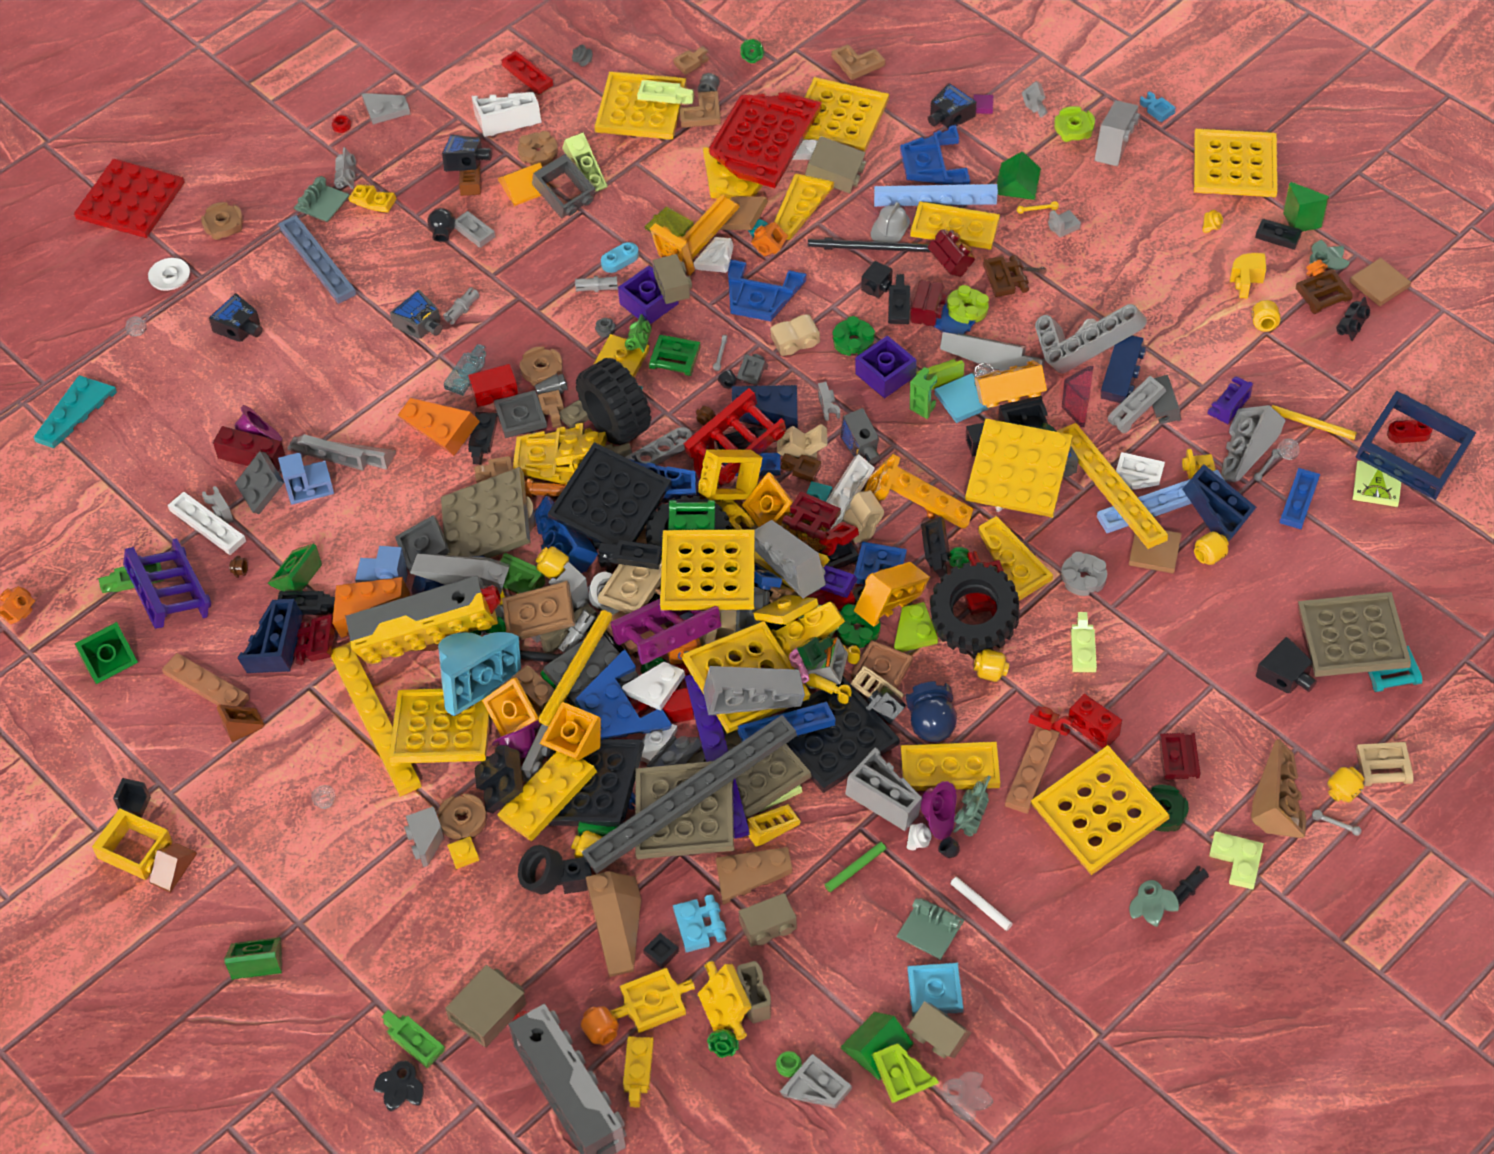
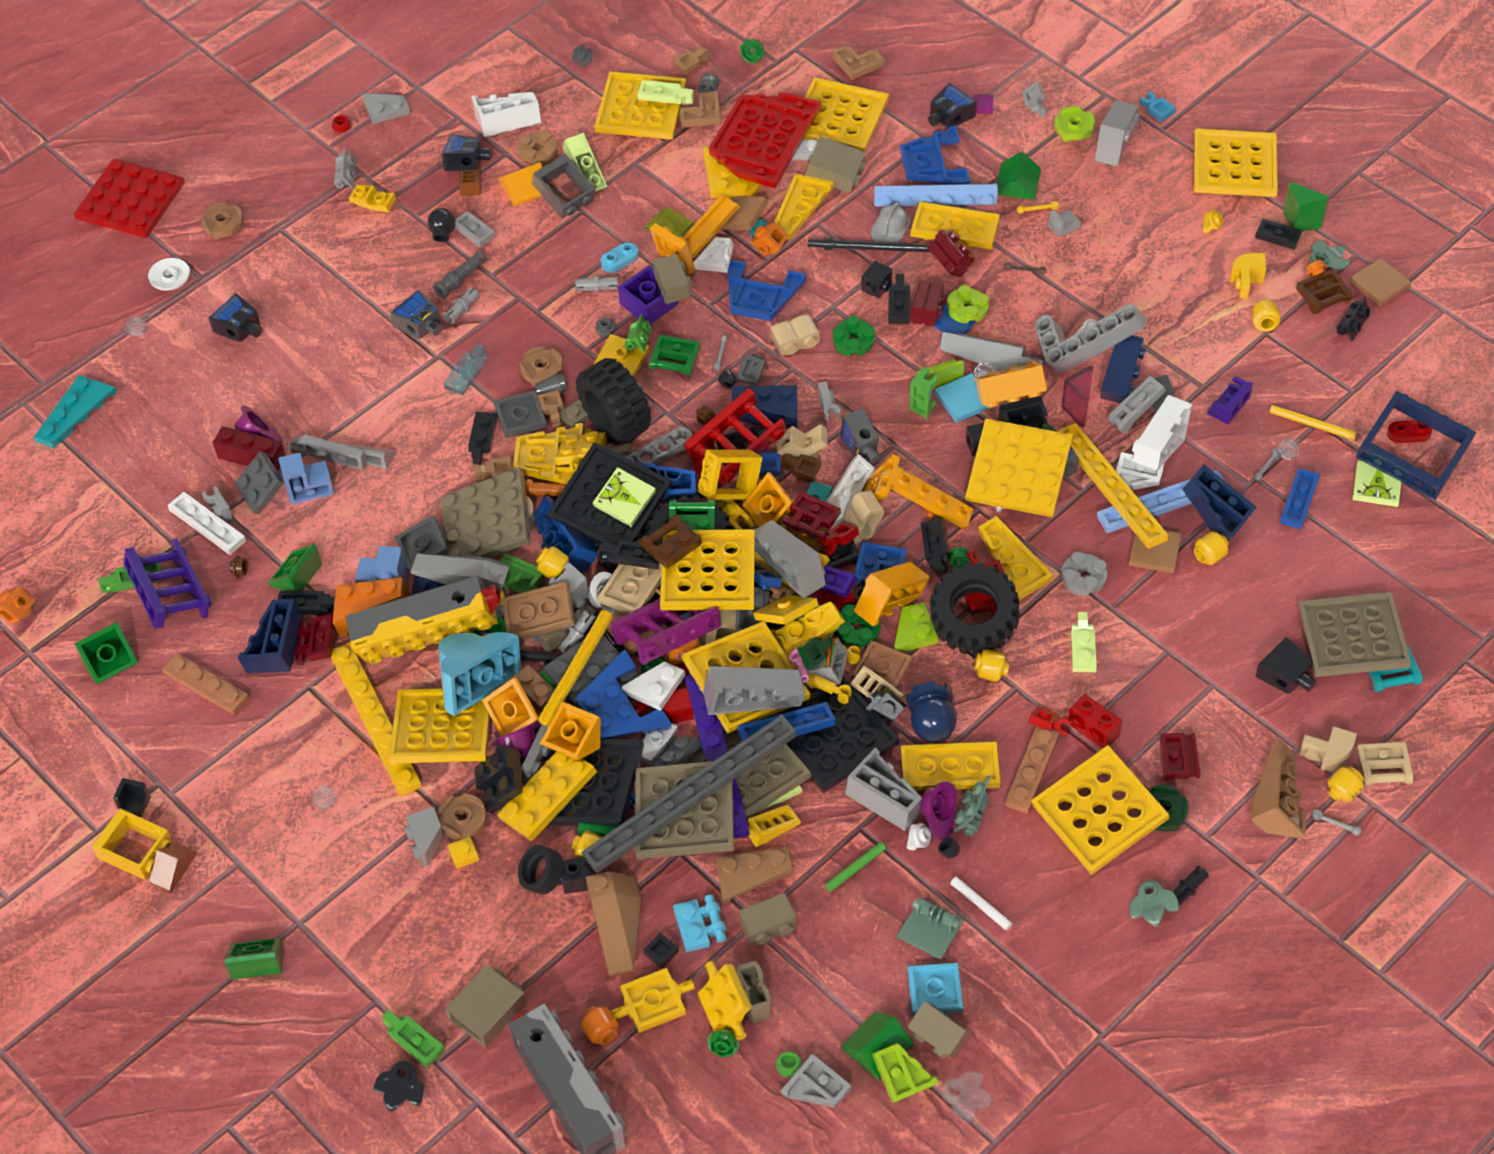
(239, 721): dark orange slope -> none
(317, 259): sand blue plate -> none
(321, 200): sand green hinge -> none
(439, 423): orange wedge -> none
(453, 279): none -> dark grey pin
(493, 385): red brick -> none
(527, 72): red plate -> none
(624, 497): none -> yellowish green tile
(638, 1068): yellow hinge -> none
(674, 547): none -> reddish brown plate
(885, 366): dark purple brick -> none
(1000, 278): reddish brown plate -> none
(1163, 433): none -> white wedge
(1194, 463): yellow bracket -> none
(1244, 855): yellowish green plate -> none
(1252, 434): light grey wedge -> none
(1332, 753): none -> tan brick

